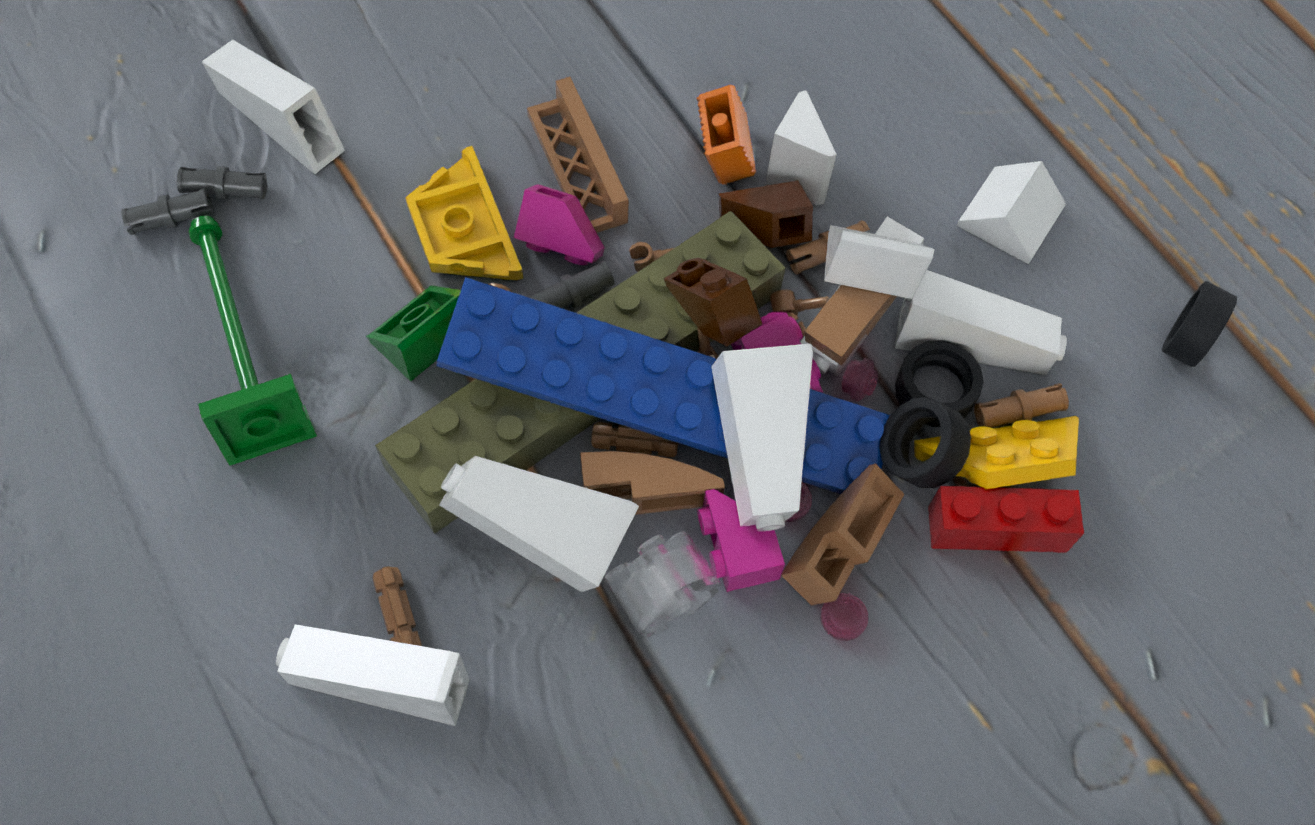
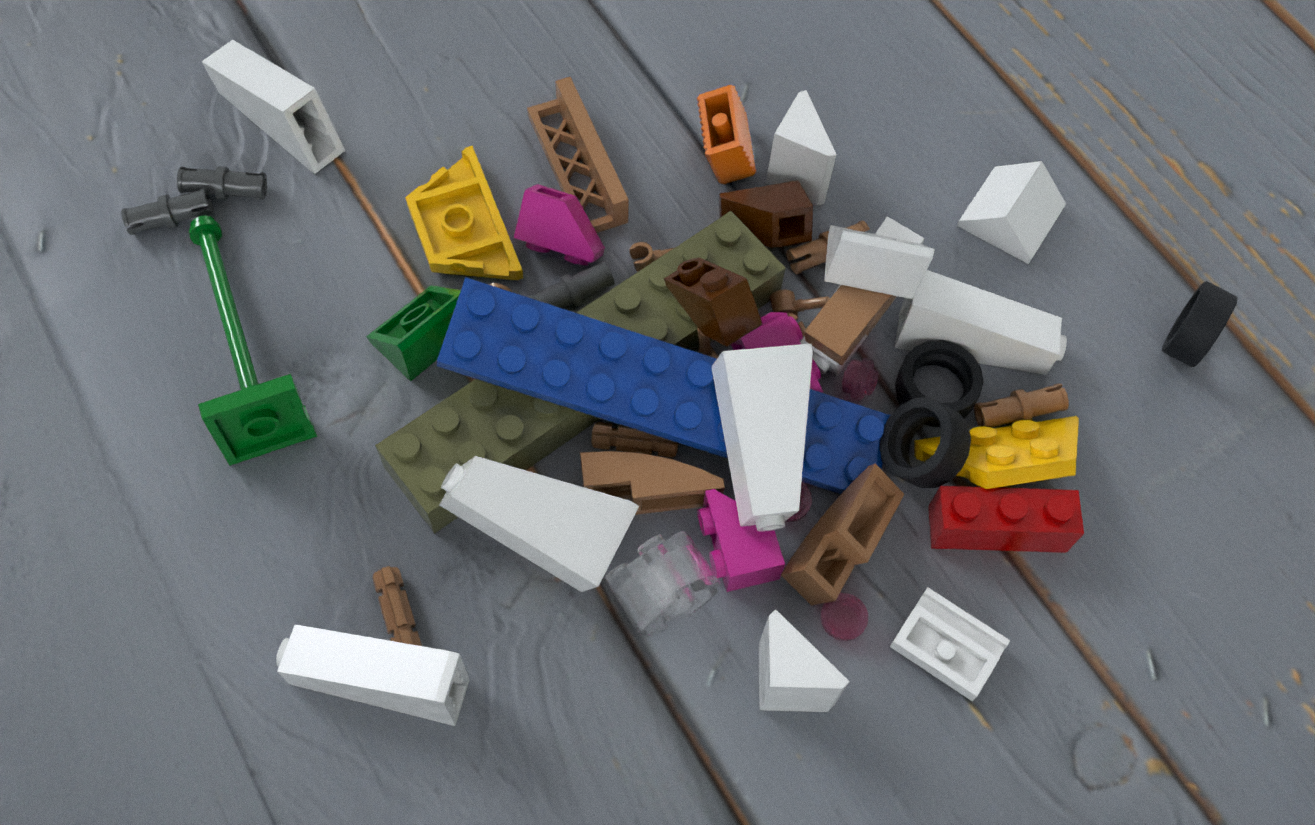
(794, 671): none -> white slope
(950, 644): none -> white plate

